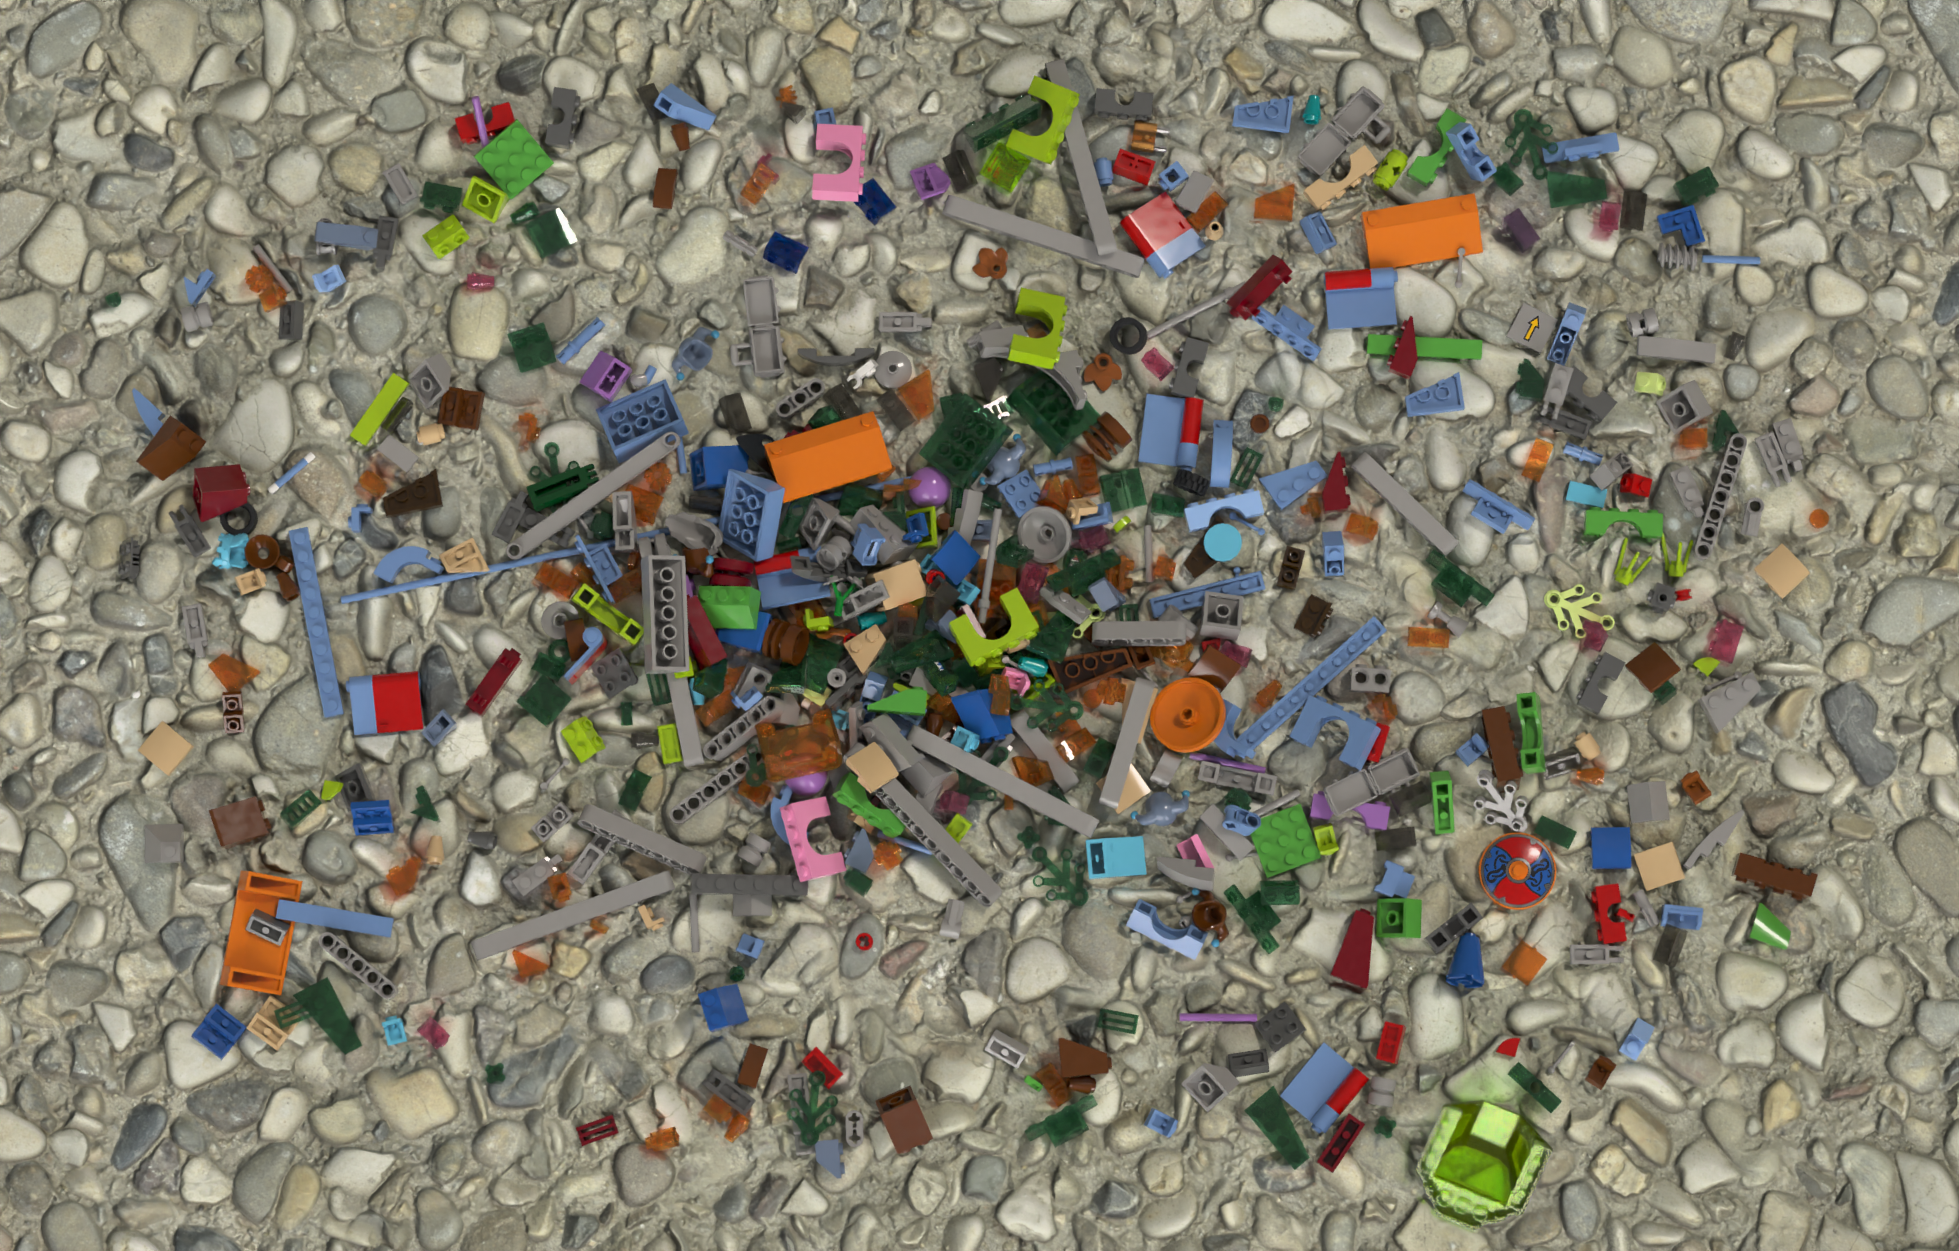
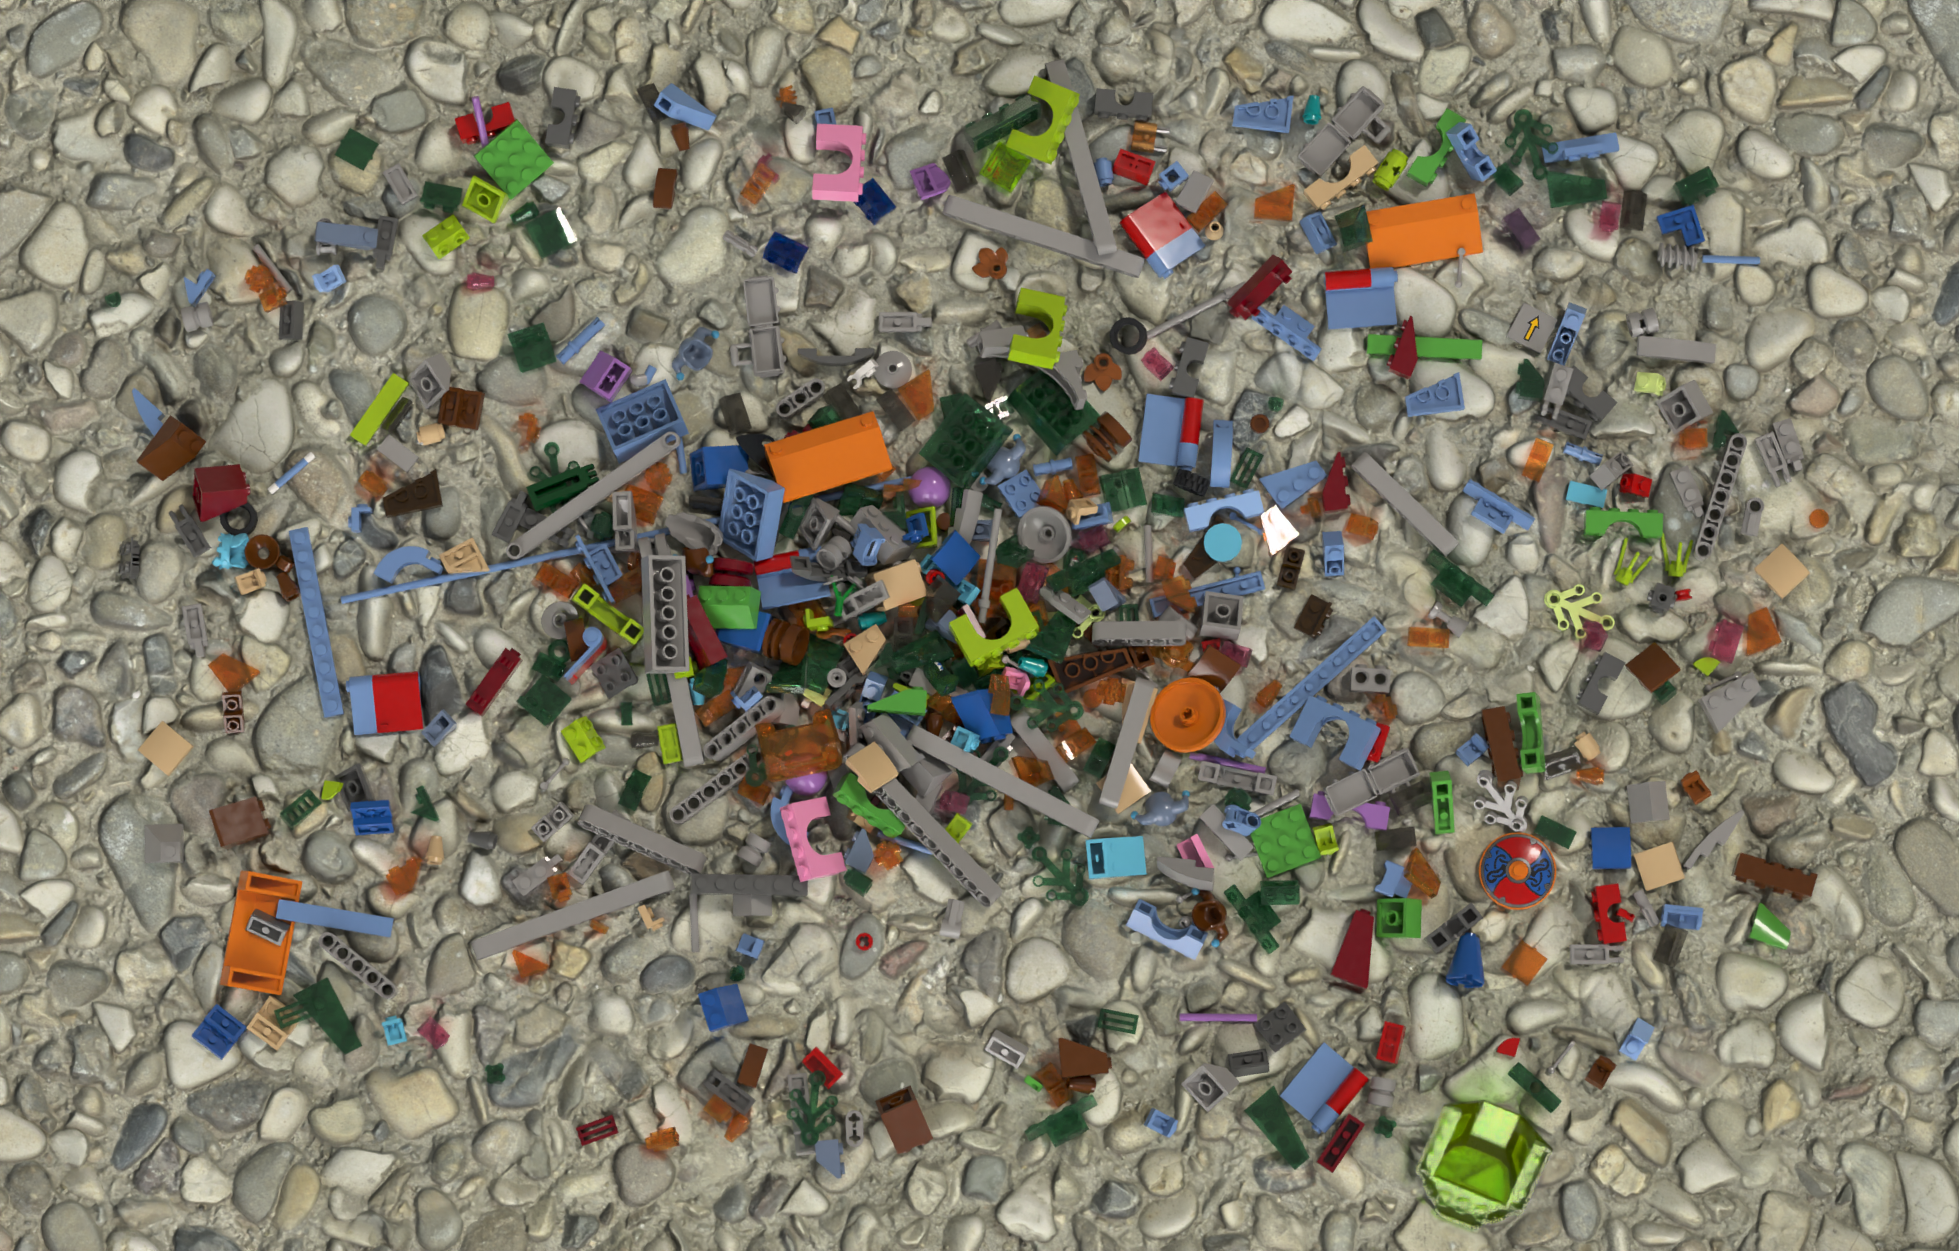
(356, 149): none -> clear green piece
(788, 545): clear green pin -> none
(1177, 593): none -> clear orange slope
(1277, 530): none -> wing
(1353, 228): none -> clear green slope
(1421, 874): none -> clear orange wing
(1734, 345): clear smoke cone -> none
(1761, 632): none -> clear orange wing

